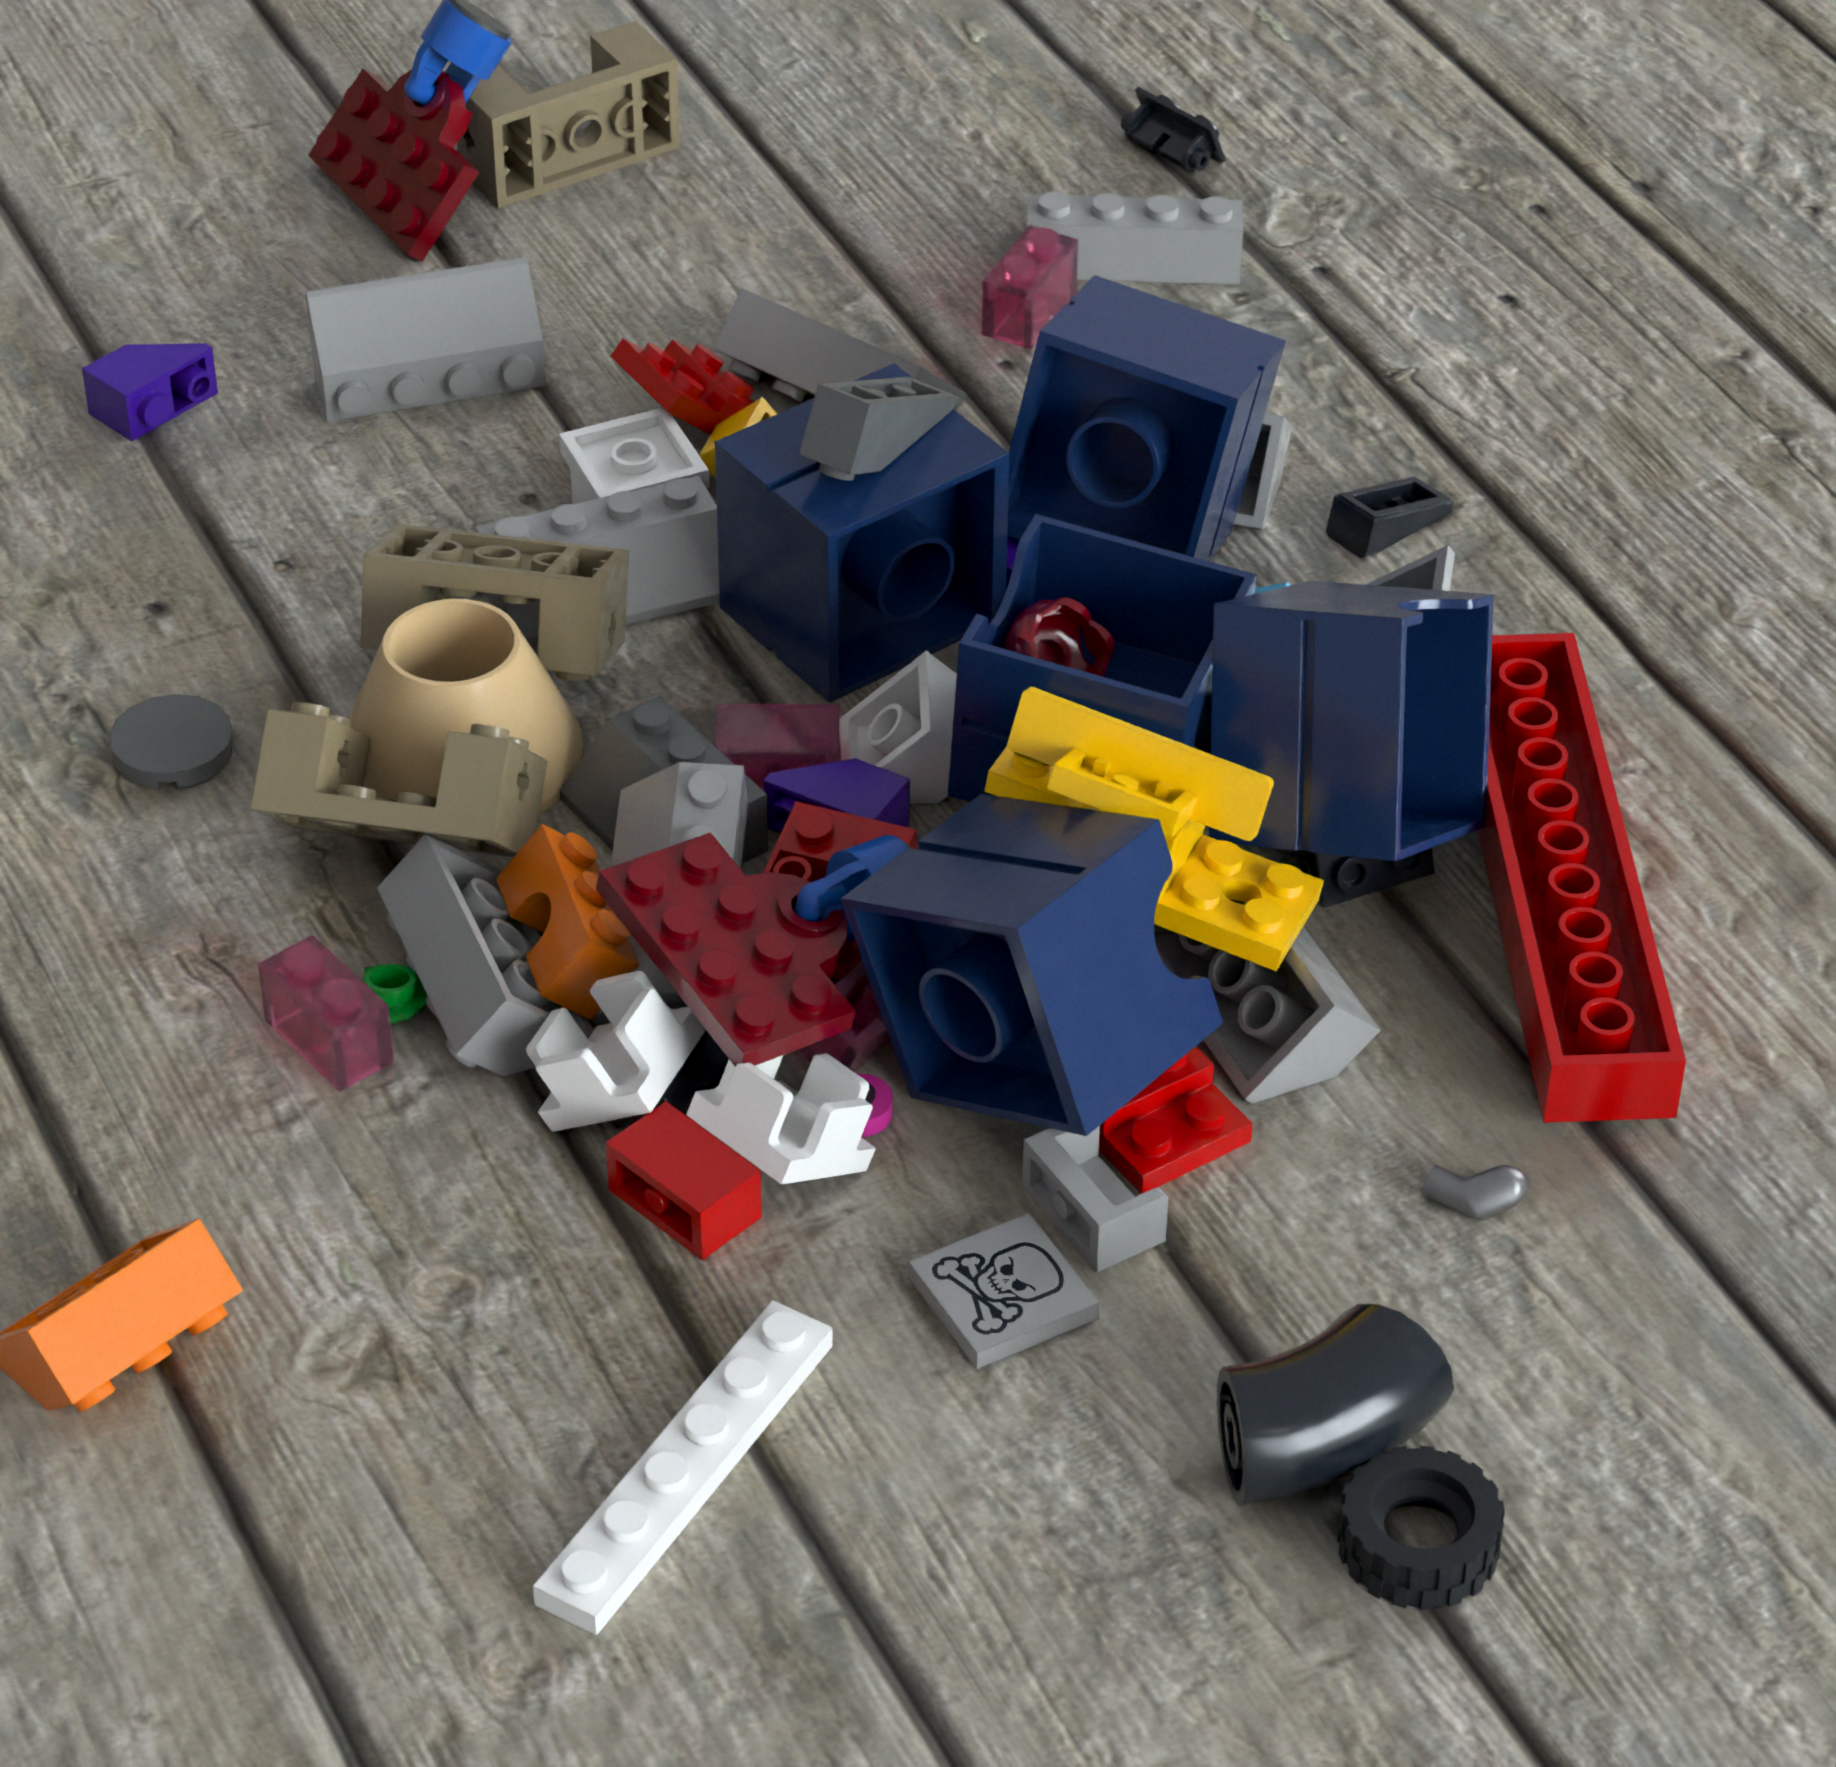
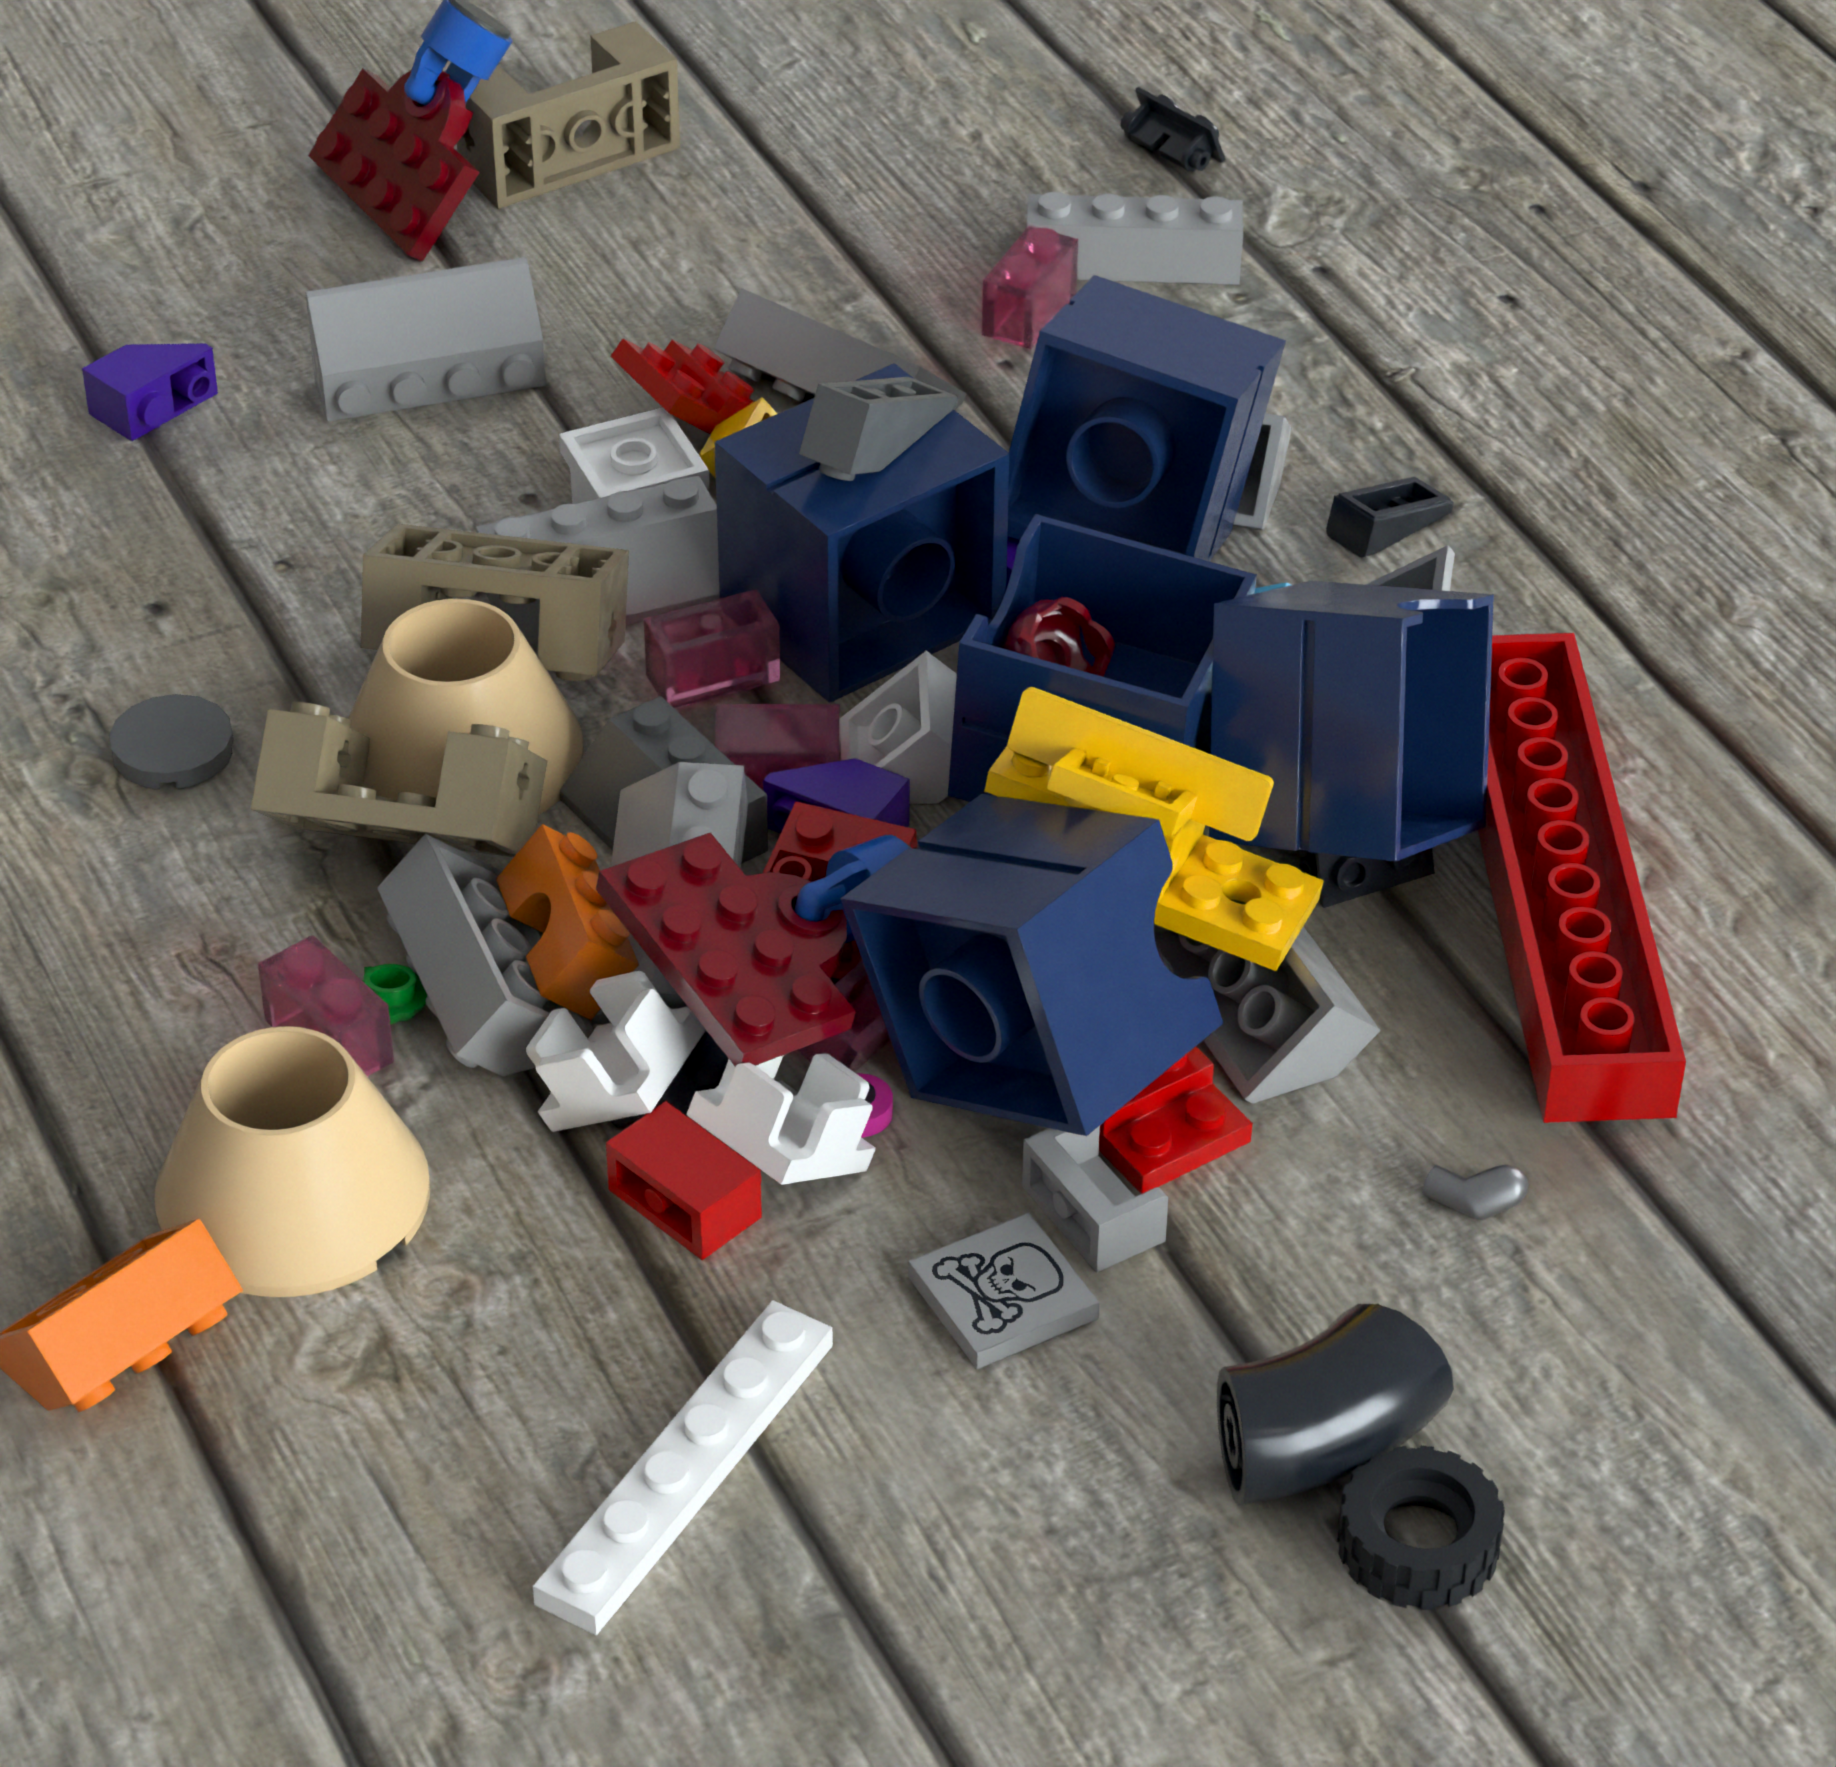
(293, 1165): none -> tan cone
(712, 649): none -> clear pink brick

